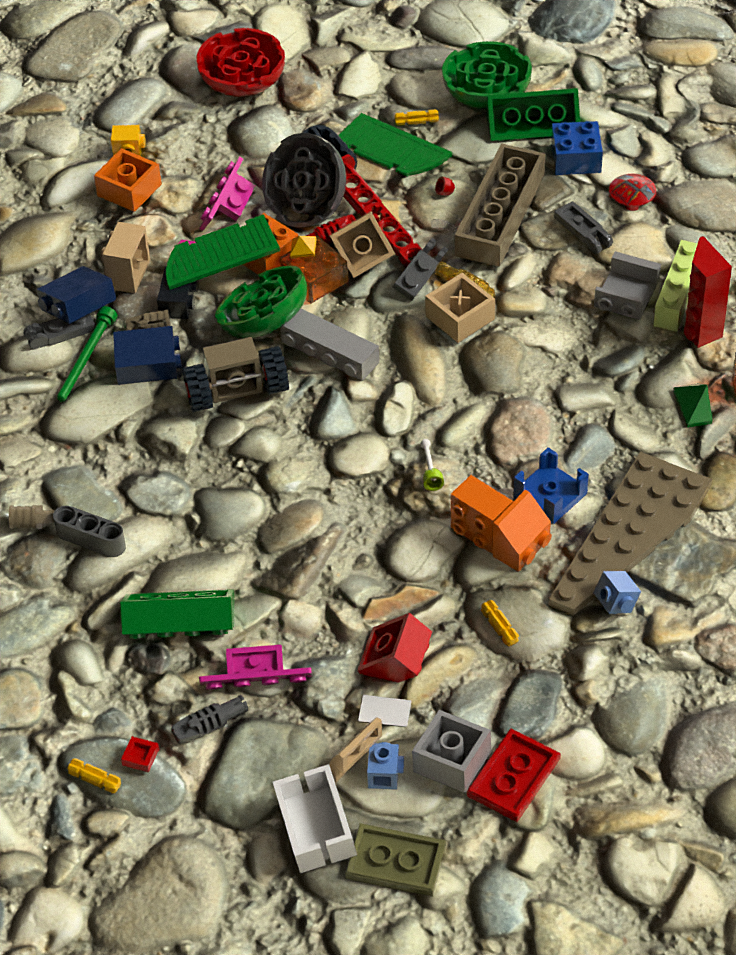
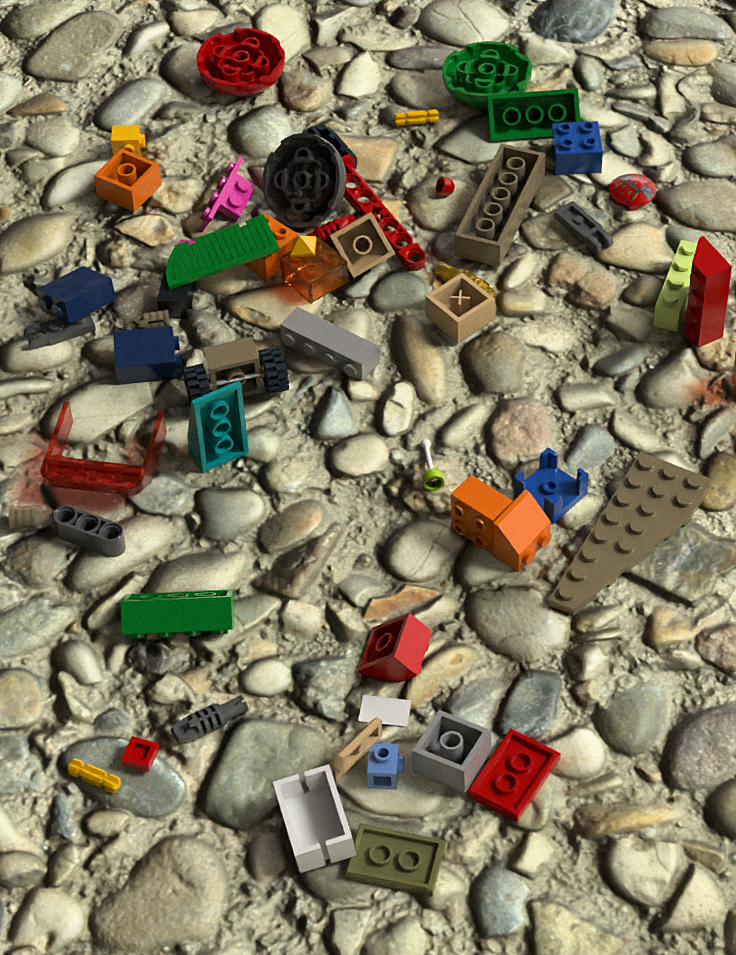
(99, 475): none -> clear red windscreen
(105, 318): green piece -> none
(126, 256): tan brick -> none
(218, 427): none -> teal slope
(252, 665): dark pink bracket -> none
(264, 304): green brick -> none
(392, 146): green piece -> none
(419, 271): dark grey hinge -> none
(444, 224): clear piece -> none
(499, 623): yellow axle -> none
(617, 592): medium blue brick -> none
(628, 285): light grey panel -> none
(694, 404): green slope -> none

